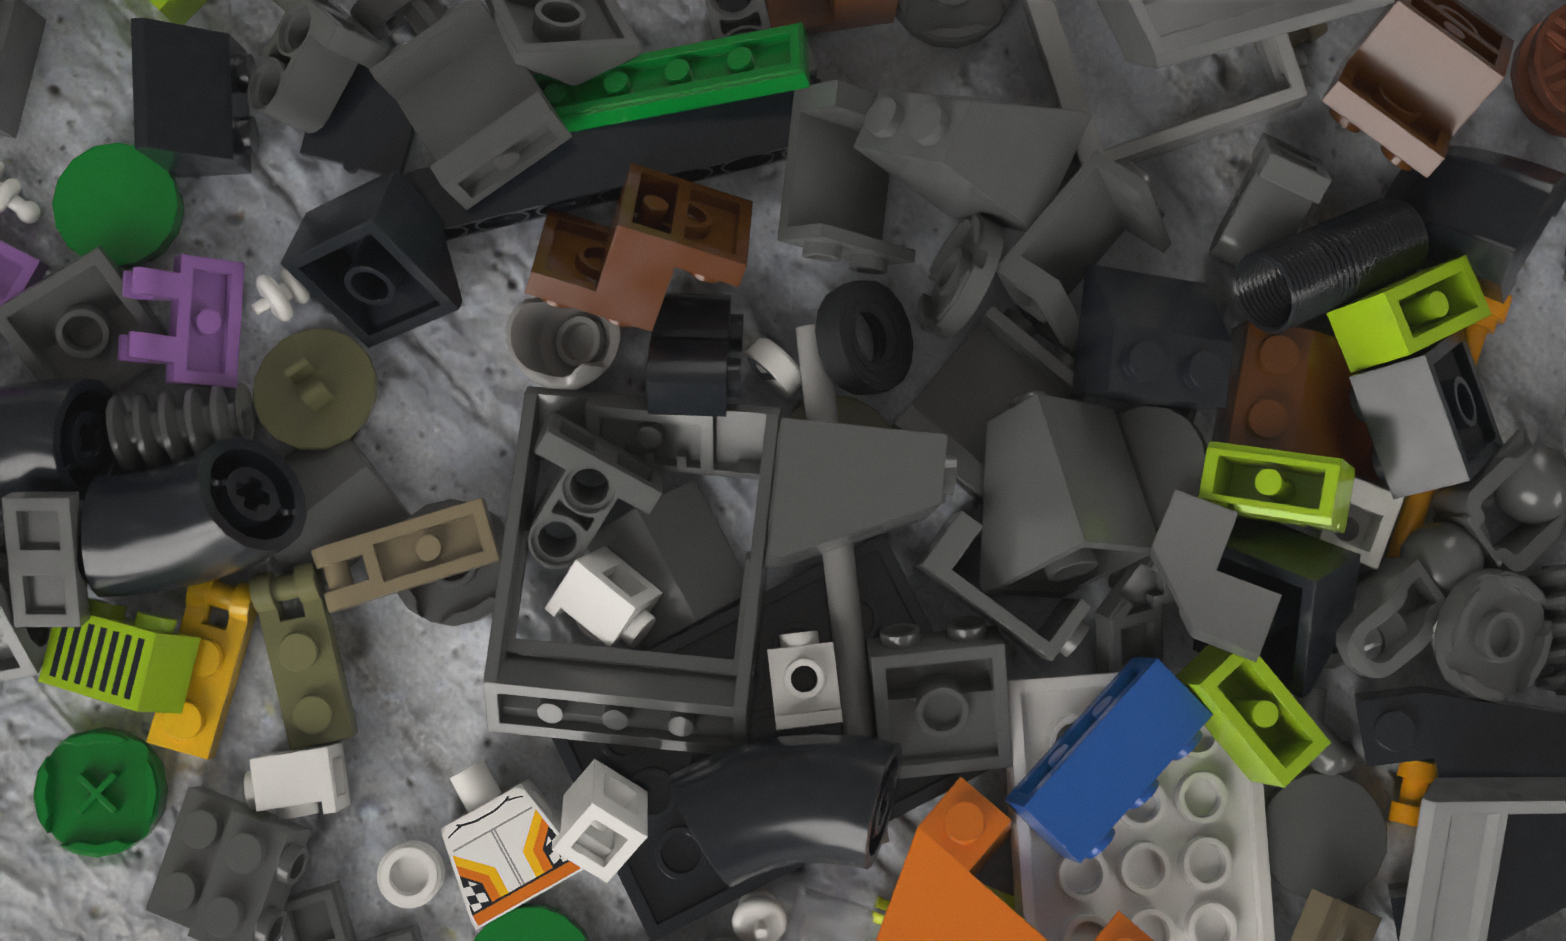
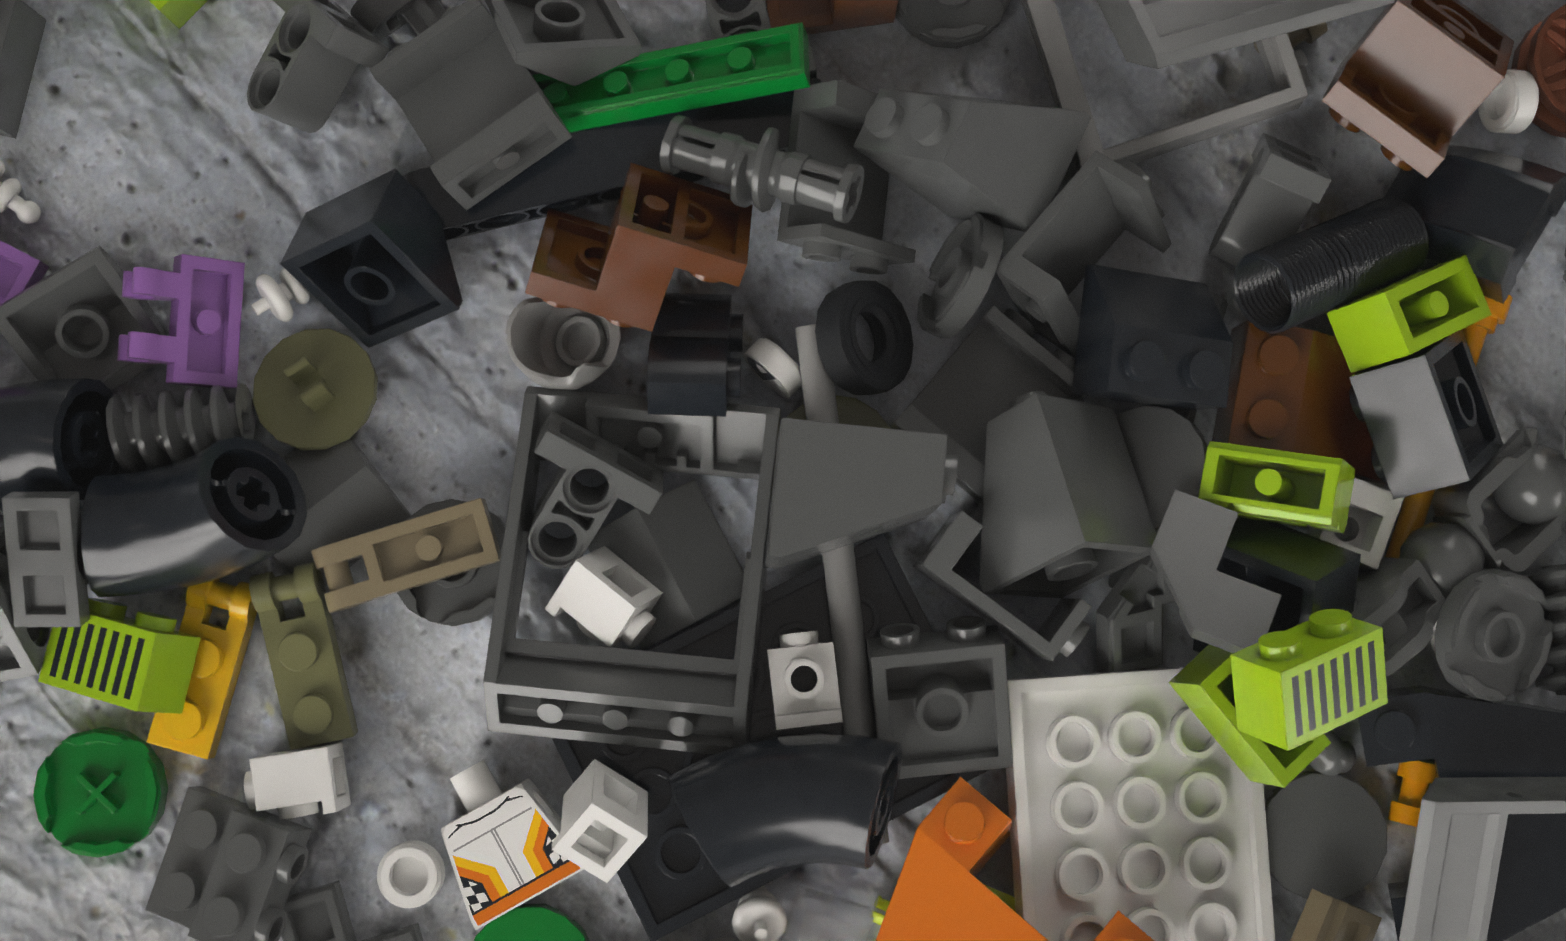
(118, 202): green tile -> none
(192, 99): black slope -> none
(363, 130): black piece -> none
(761, 170): none -> dark grey piece
(1109, 759): blue brick -> none
(1309, 678): none -> lime brick
(1511, 104): none -> white tile

